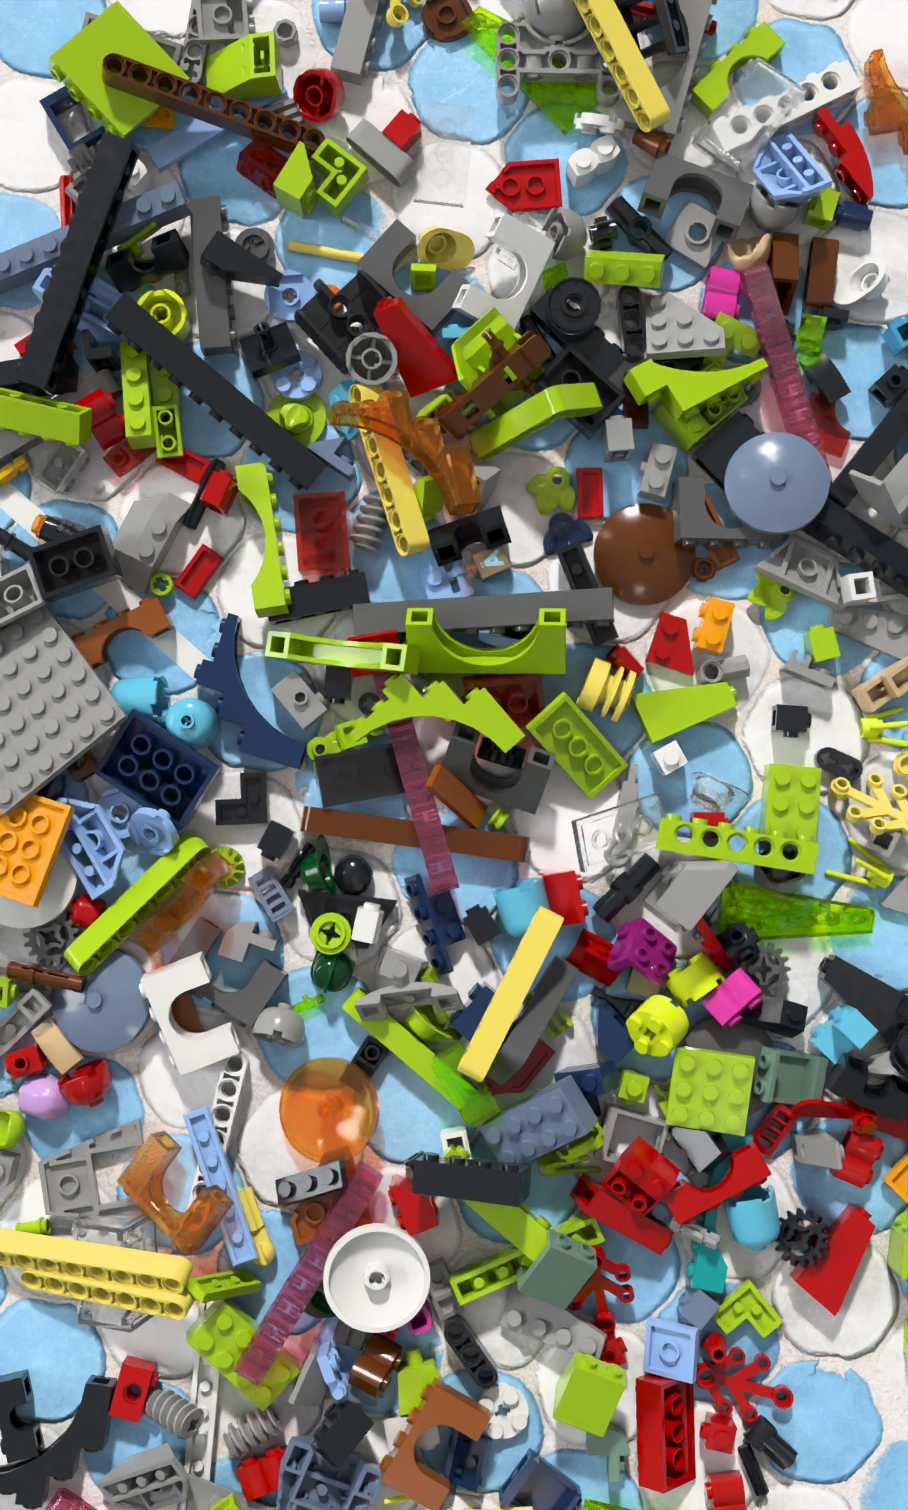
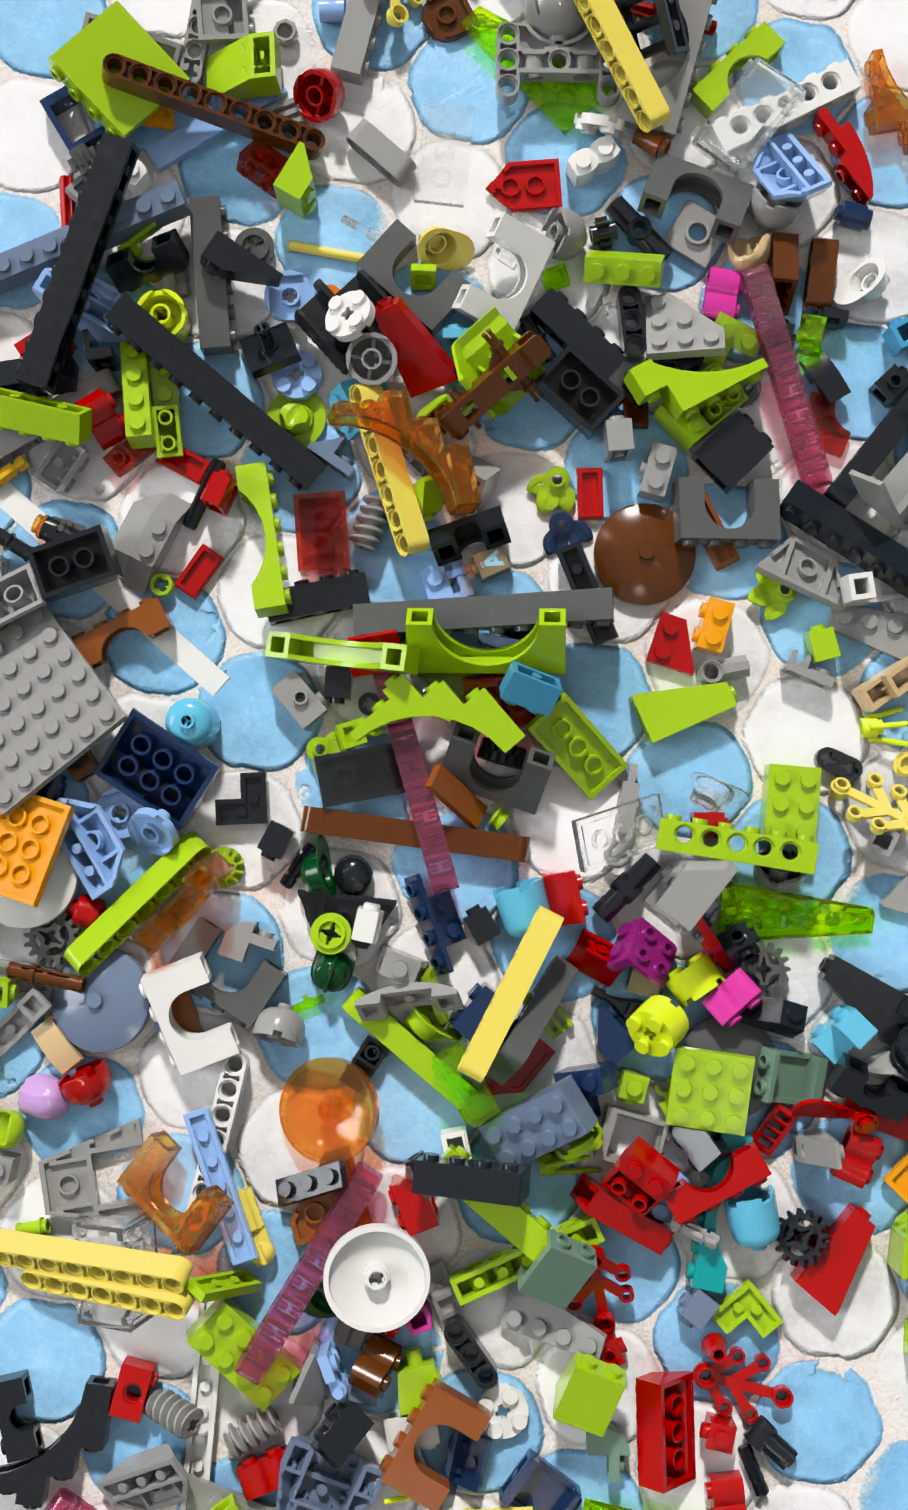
(25, 1061): red brick -> none
(144, 695): medium azure cylinder -> none
(236, 707): dark blue arch -> none
(274, 916): sand blue slope -> none
(341, 307): none -> white plate
(343, 176): lime brick -> none
(403, 130): red brick -> none
(530, 689): none -> dark azure brick
(533, 415): lime beam -> none
(573, 291): black wheel -> none
(606, 689): light yellow wheel -> none
(621, 657): red cone -> none
(669, 758): white brick -> none
(671, 1350): light blue plate -> none
(709, 569): reddish brown plate -> none
(776, 483): sand blue dish -> none
(790, 720): black brick -> none
(822, 209): lime brick -> none
(877, 873): neon yellow plant -> none

